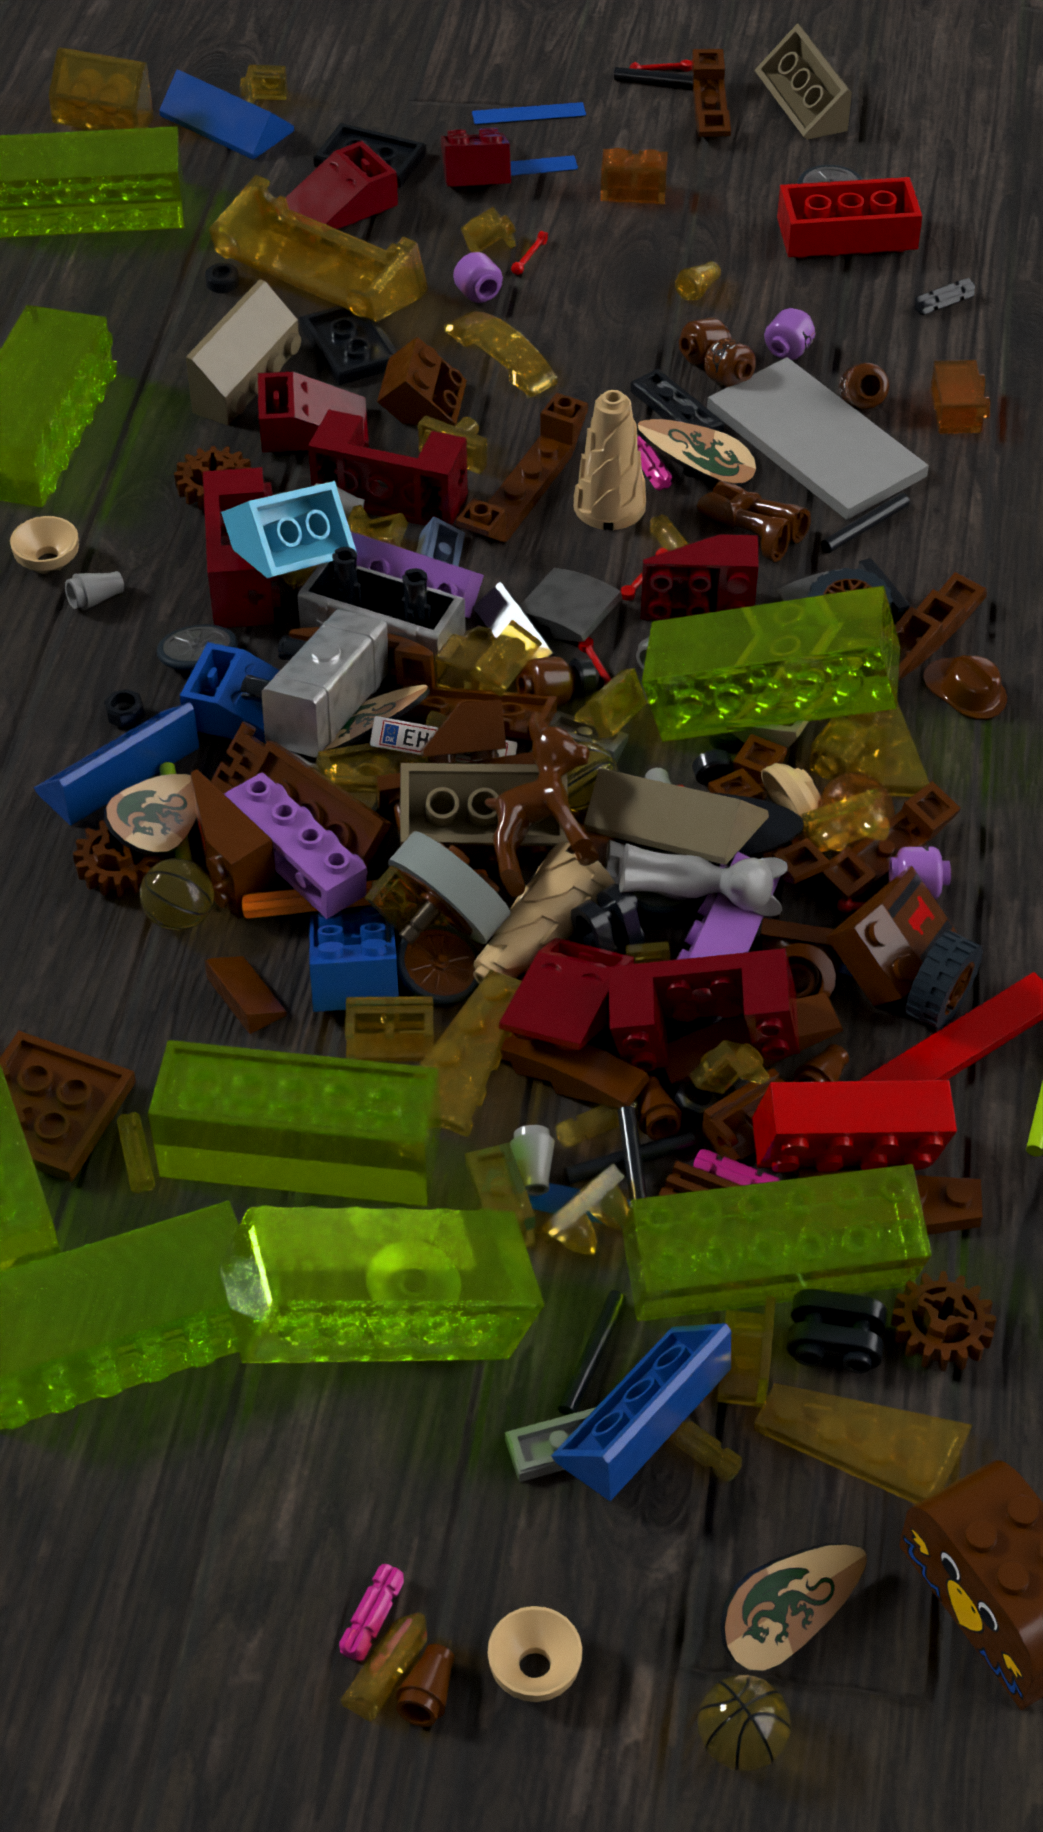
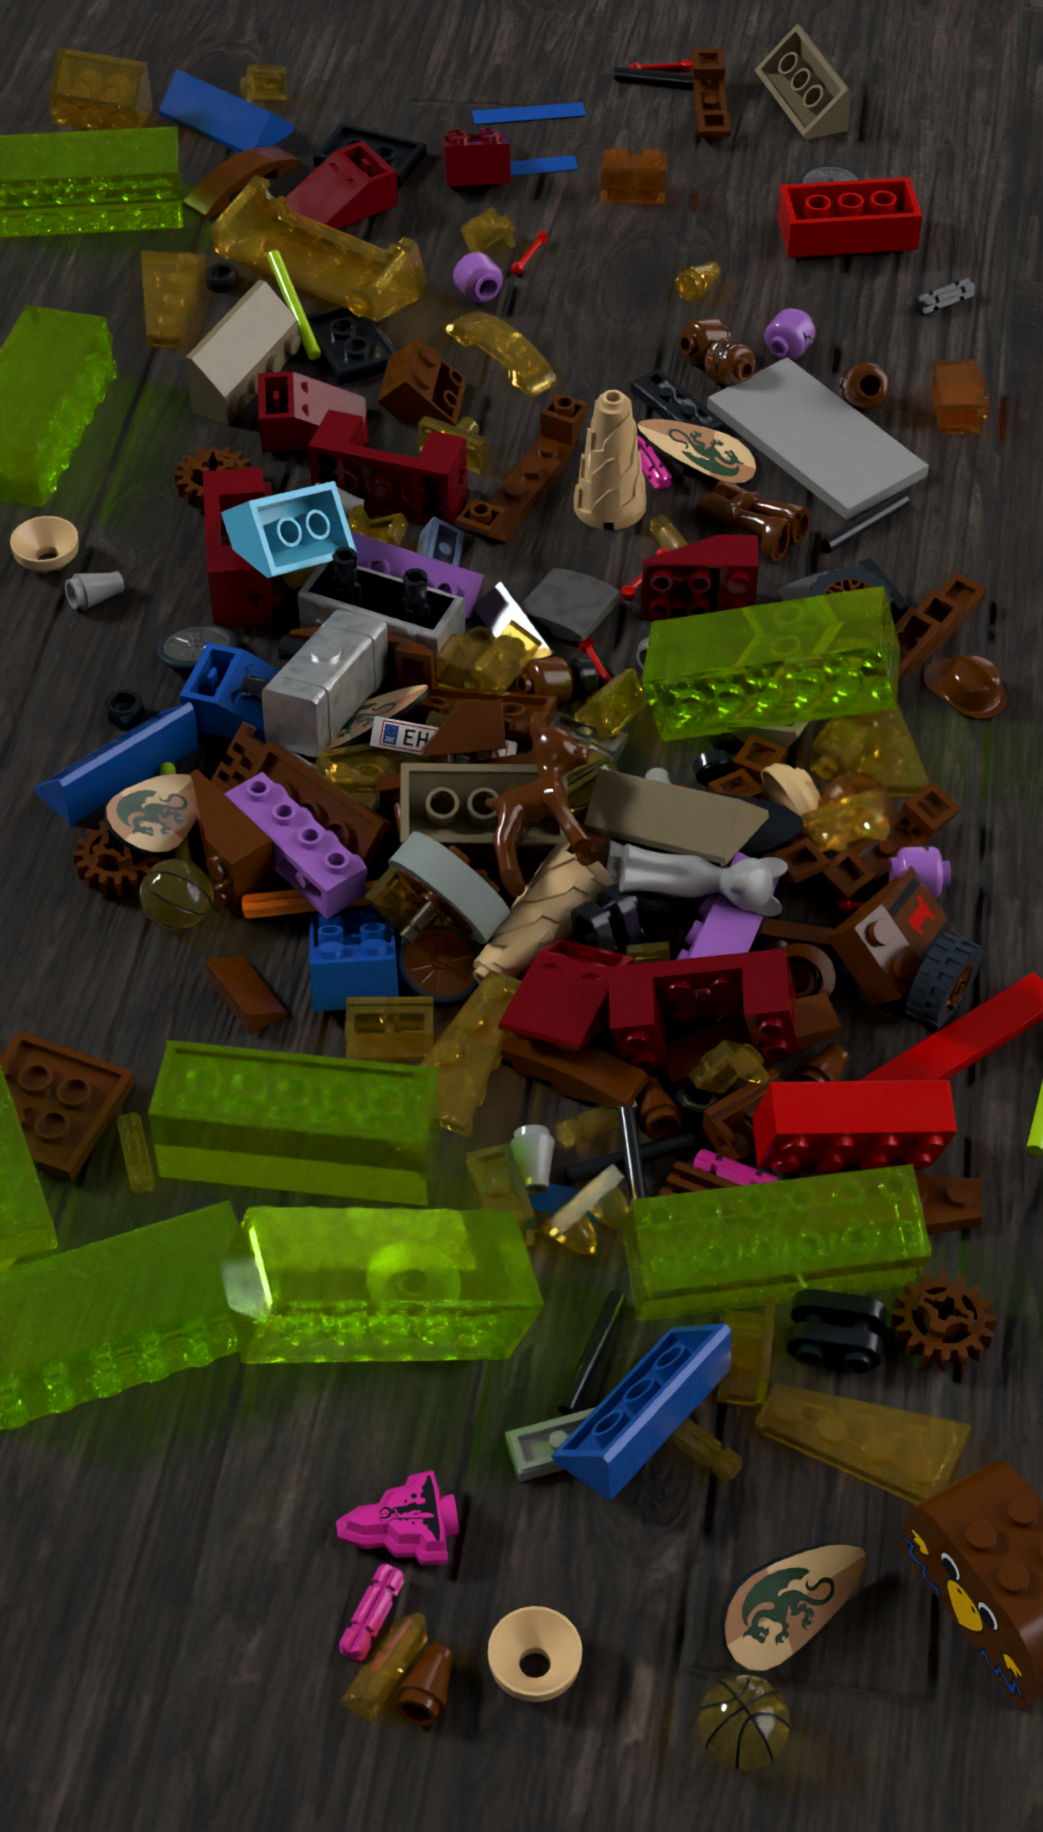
(170, 294): none -> clear yellow wing
(213, 191): none -> reddish brown slope
(293, 304): none -> lime bar
(405, 1521): none -> dark pink rock

